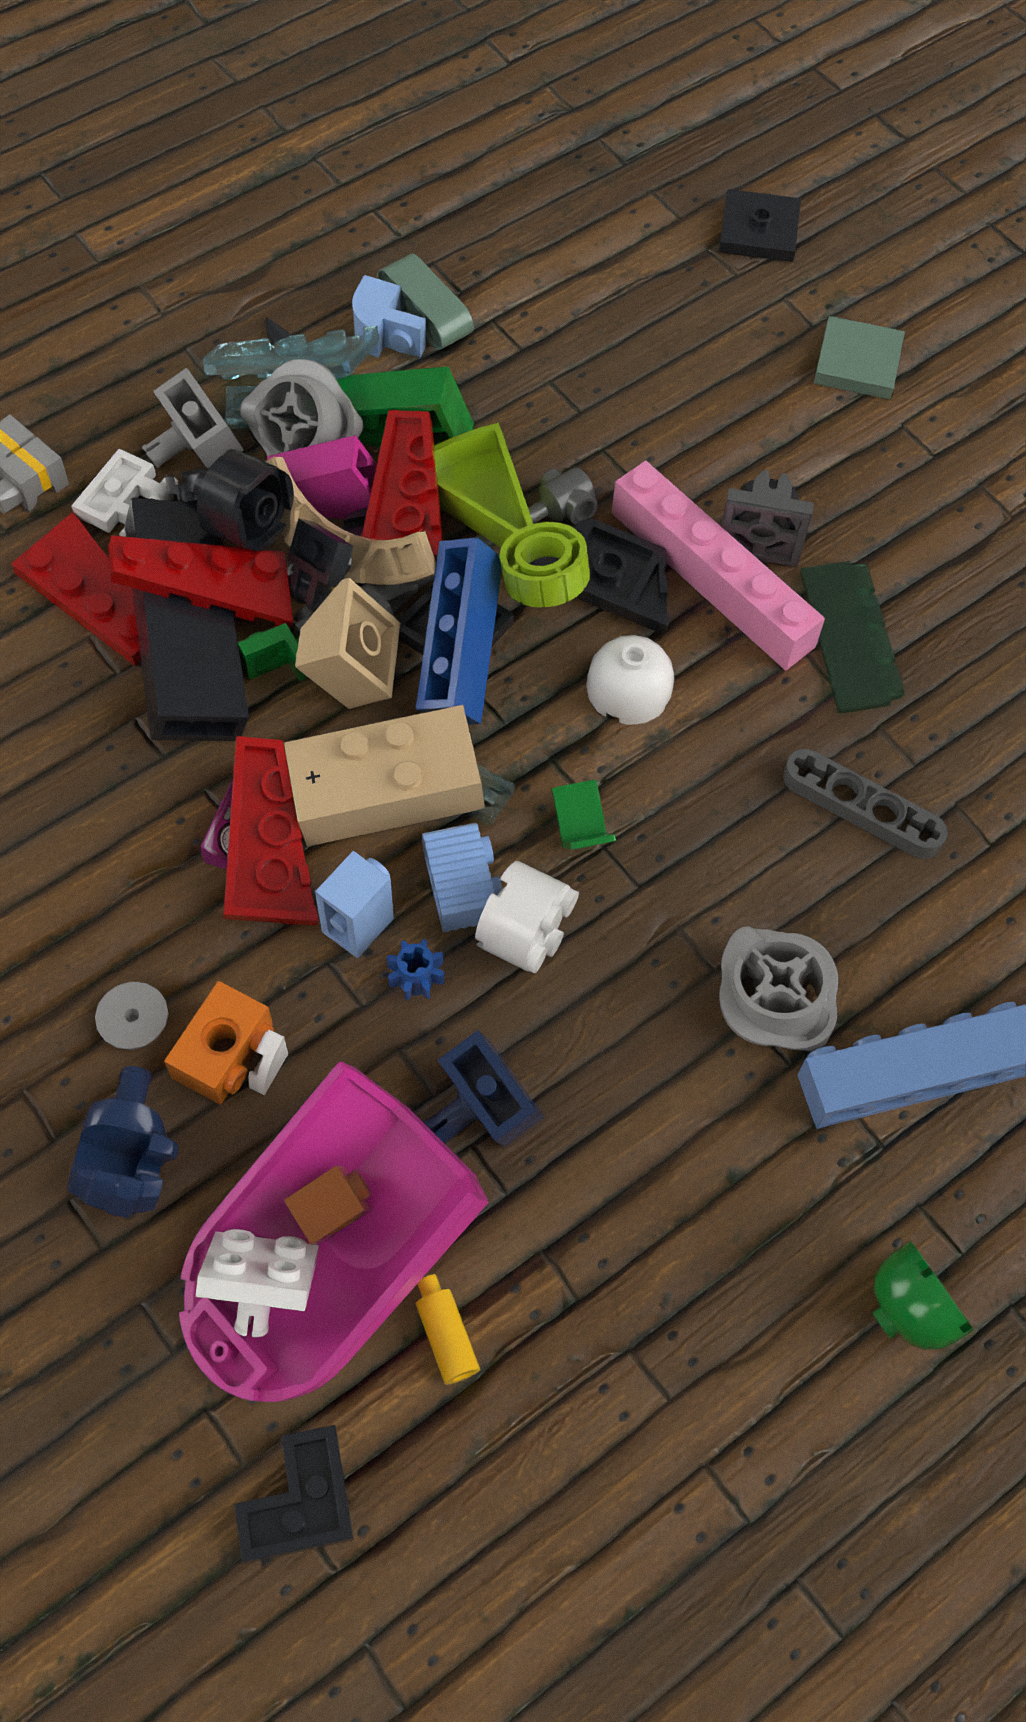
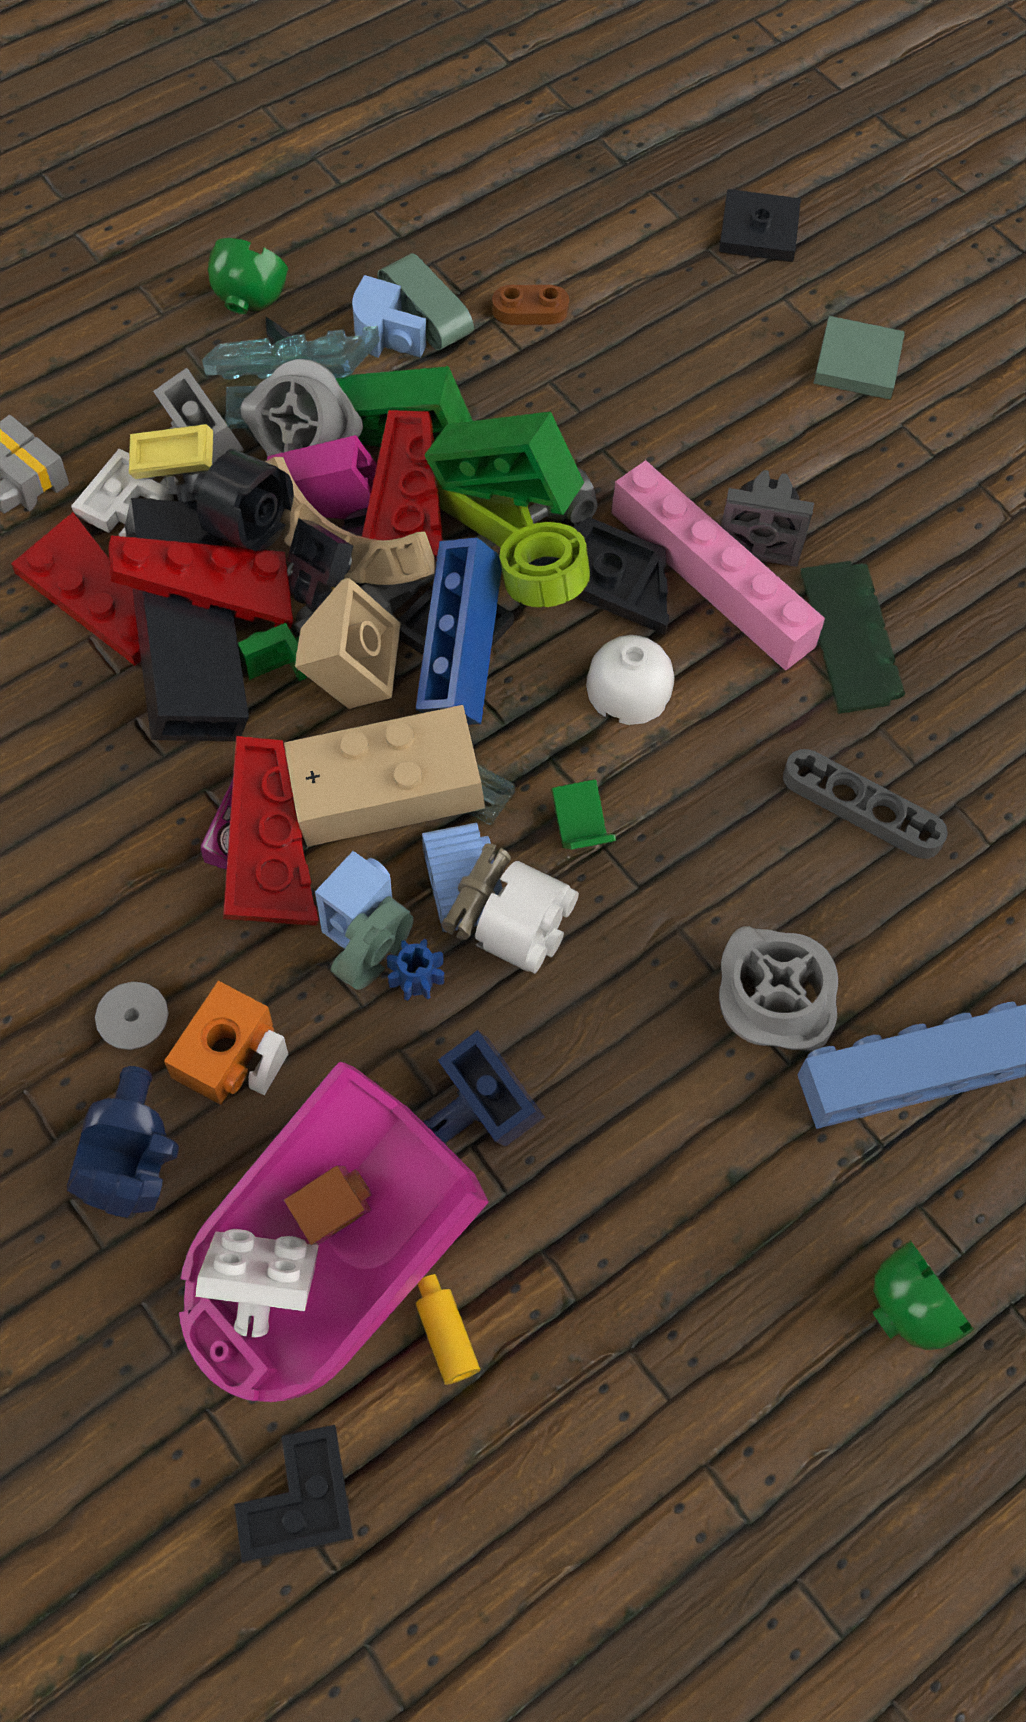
(170, 451): none -> light yellow tile
(245, 277): none -> green cylinder
(370, 943): none -> sand green plate
(475, 891): none -> dark tan pin
(507, 458): none -> green wedge
(530, 304): none -> dark orange plate

